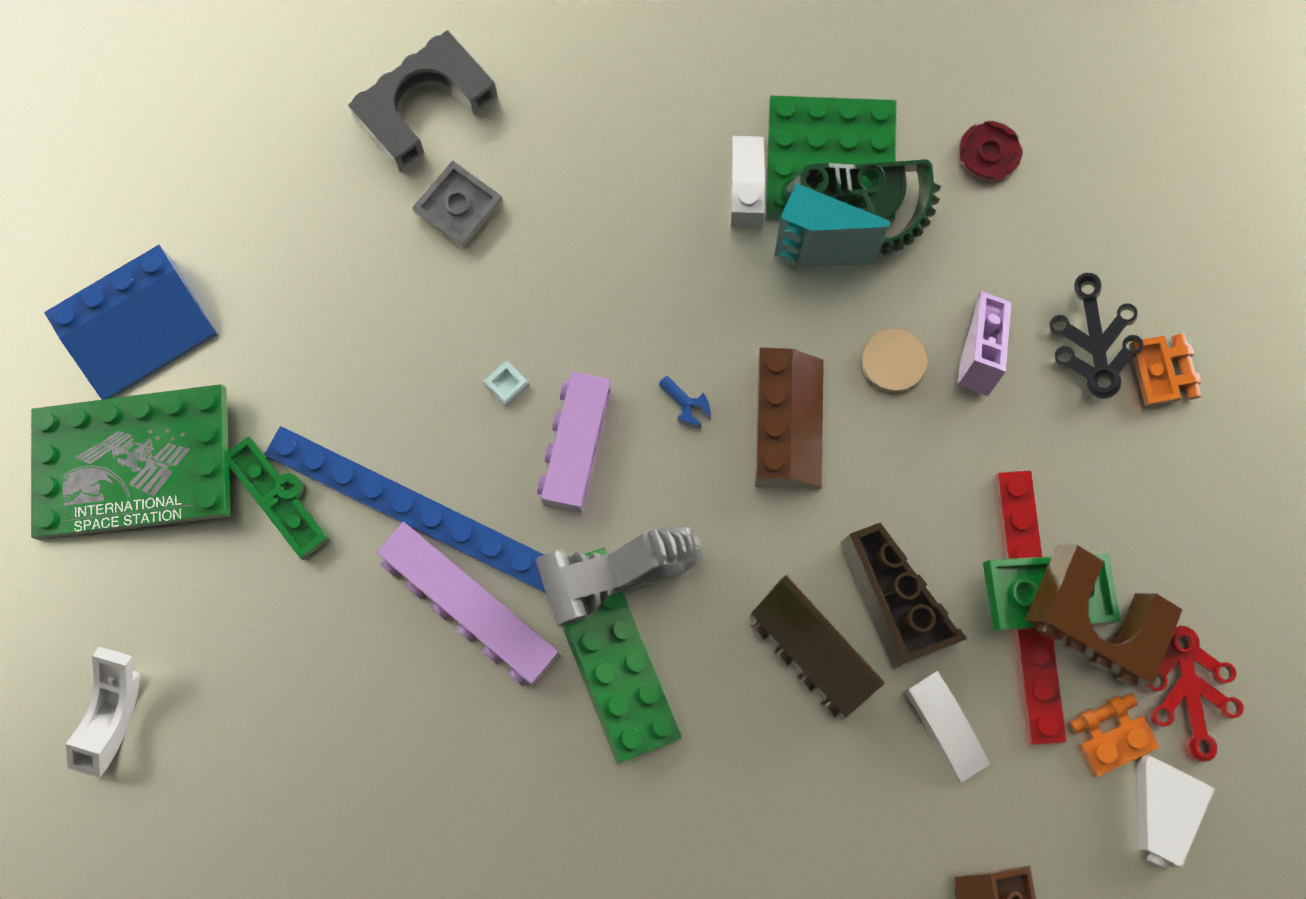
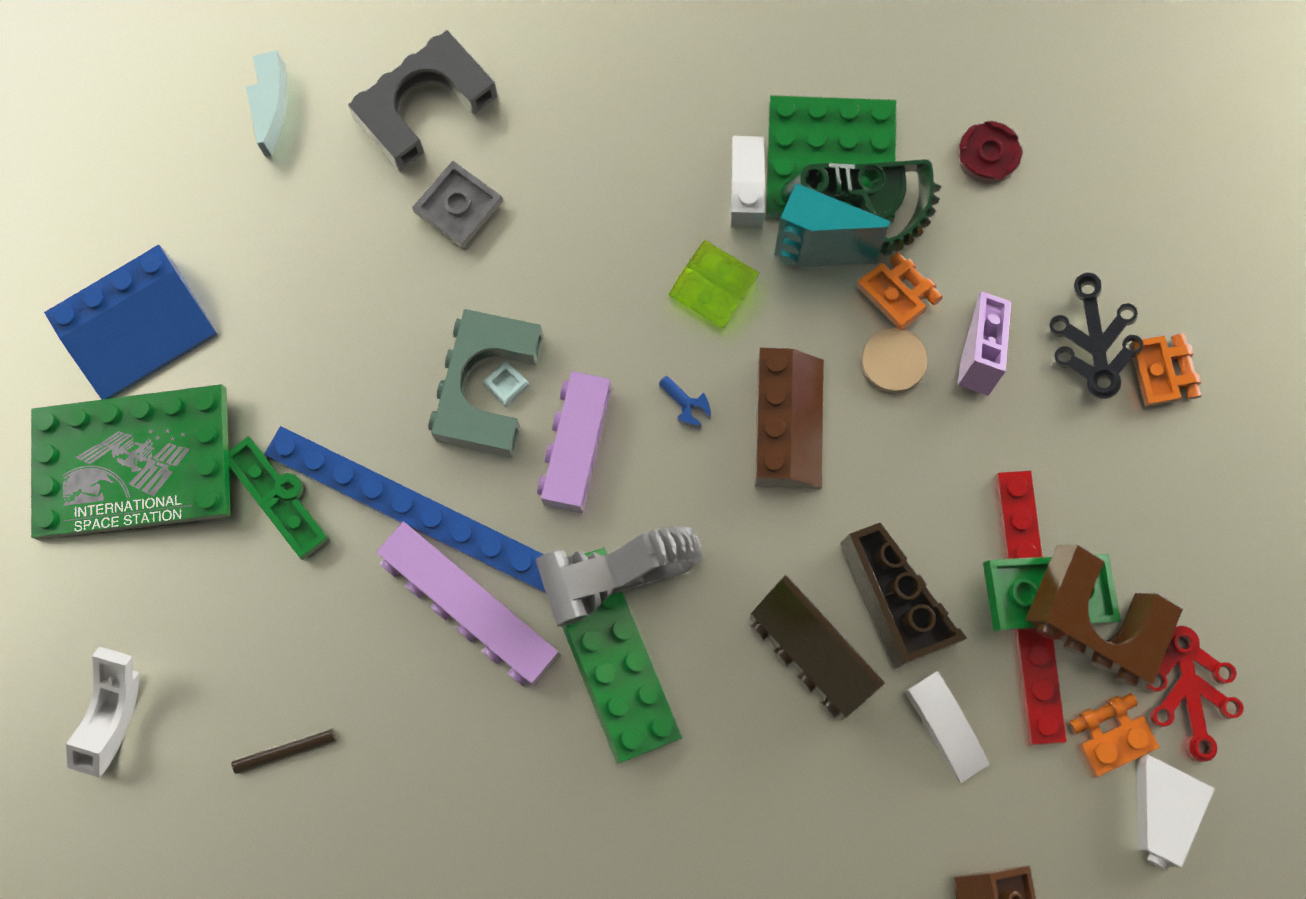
(268, 100): none -> light aqua slope
(283, 751): none -> dark brown bar
(478, 339): none -> sand green arch
(714, 283): none -> clear neon green slope
(893, 297): none -> orange plate

